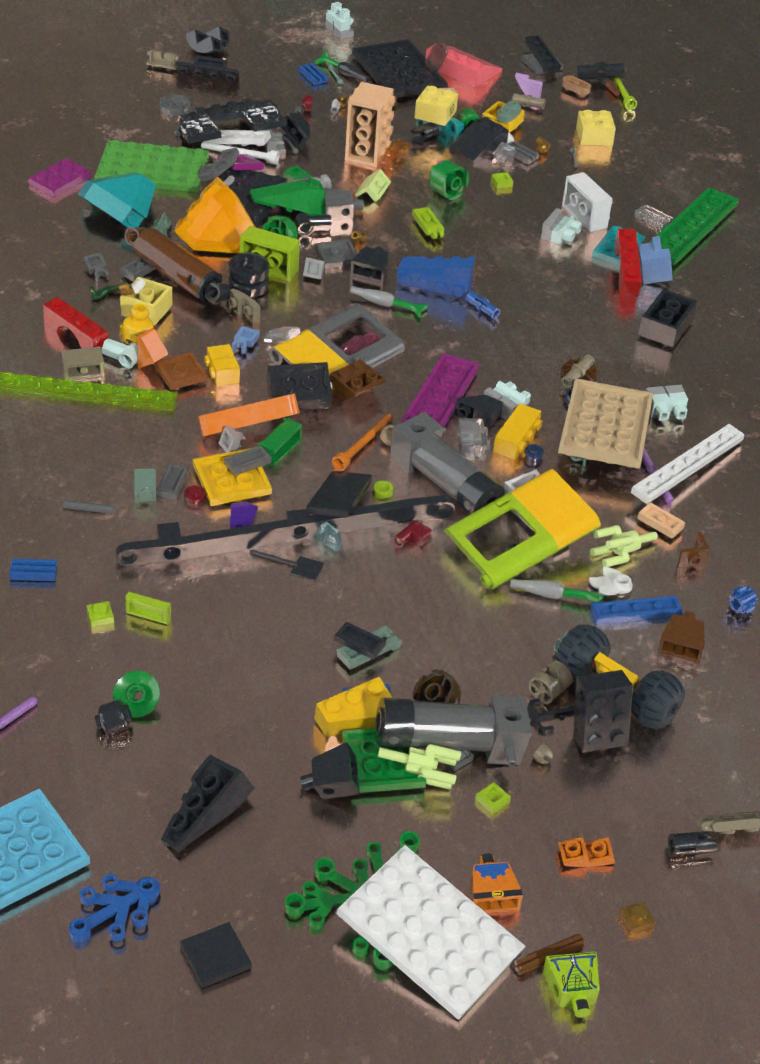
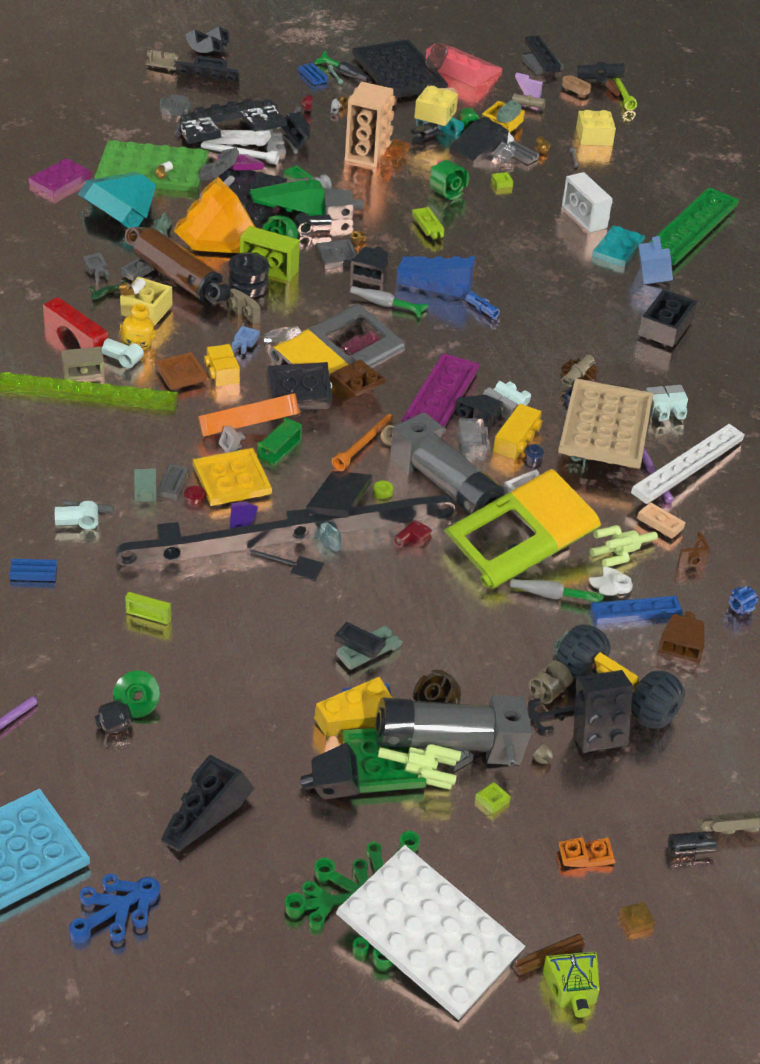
(83, 515): none -> light aqua piece
(100, 614): lime plate -> none
(150, 348): orange slope -> none
(161, 169): none -> pearl gold arm
(215, 954): black tile -> none
(247, 460): dark grey tile -> none
(314, 268): light grey tile -> none
(339, 21): light aqua hips -> none
(374, 185): yellowish green panel -> none
(494, 886): orange torso -> none
(560, 227): light aqua hips -> none
(627, 251): red arch -> none
(653, 216): clear tile -> none

